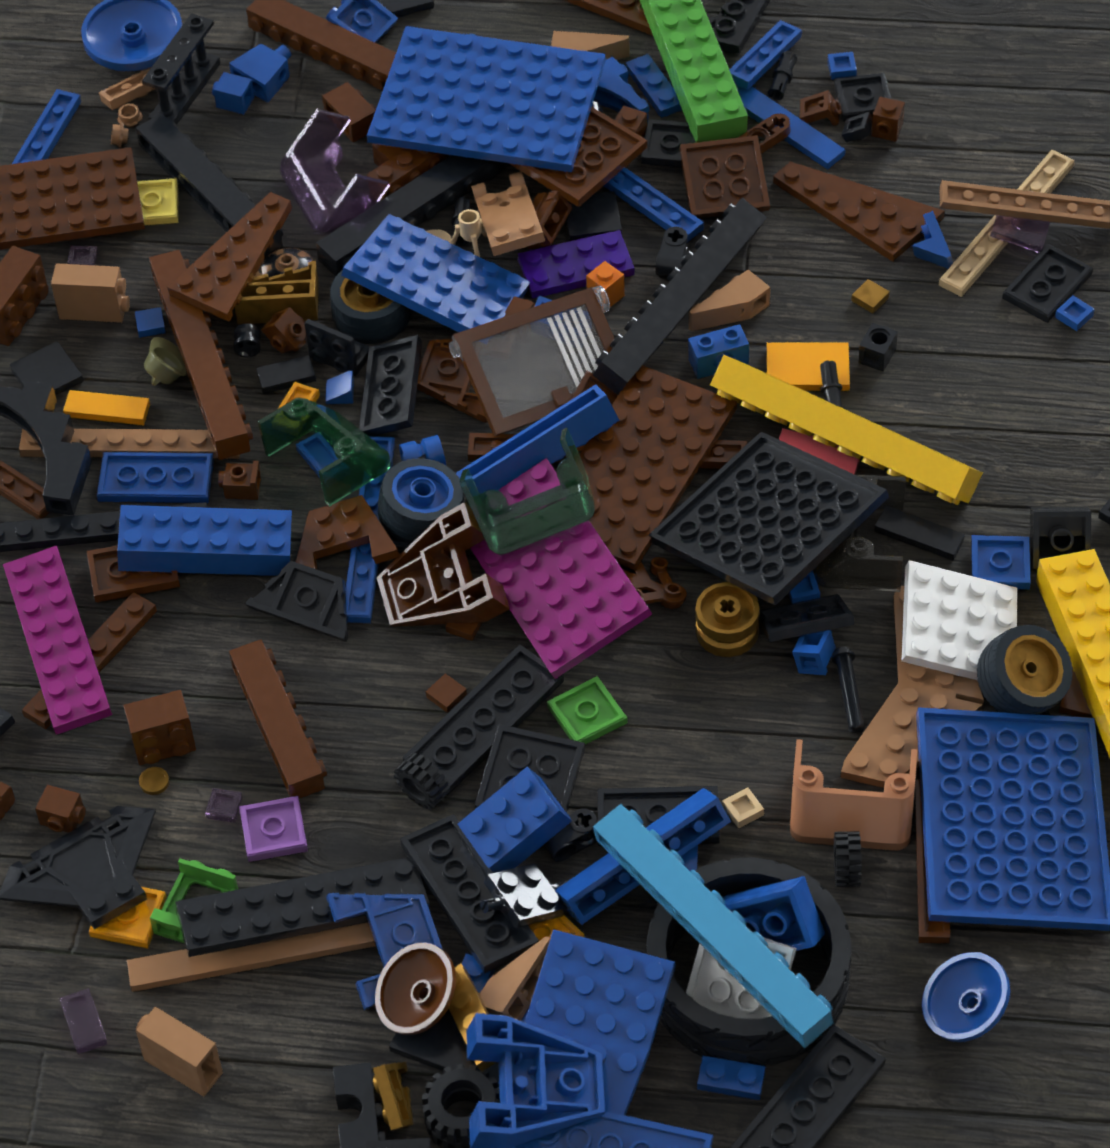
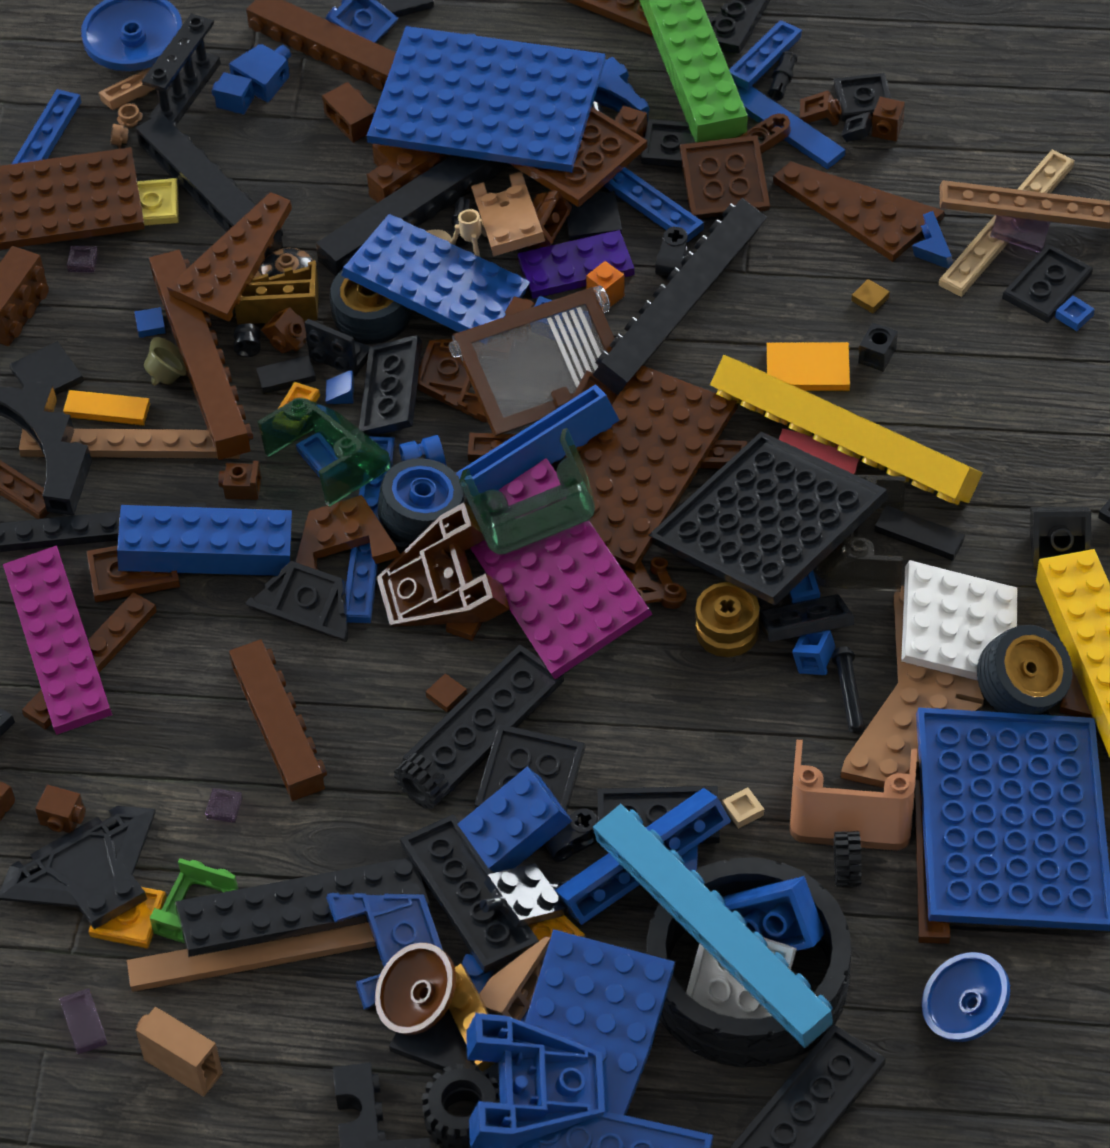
(90, 292): medium nougat brick -> none
(154, 780): pearl gold piece -> none
(155, 477): blue tile -> none
(160, 727): reddish brown brick -> none
(273, 828): medium lavender tile -> none
(315, 182): clear purple windscreen -> none
(395, 1098): pearl gold wing -> none
(587, 711): bright green tile -> none
(610, 45): medium nougat slope -> none
(654, 85): blue plate -> none
(708, 349): blue brick -> none
(731, 1078): blue plate -> none
(734, 302): medium nougat slope -> none
(831, 386): black axle -> none
(841, 65): blue plate -> none
(1001, 559): blue plate -> none

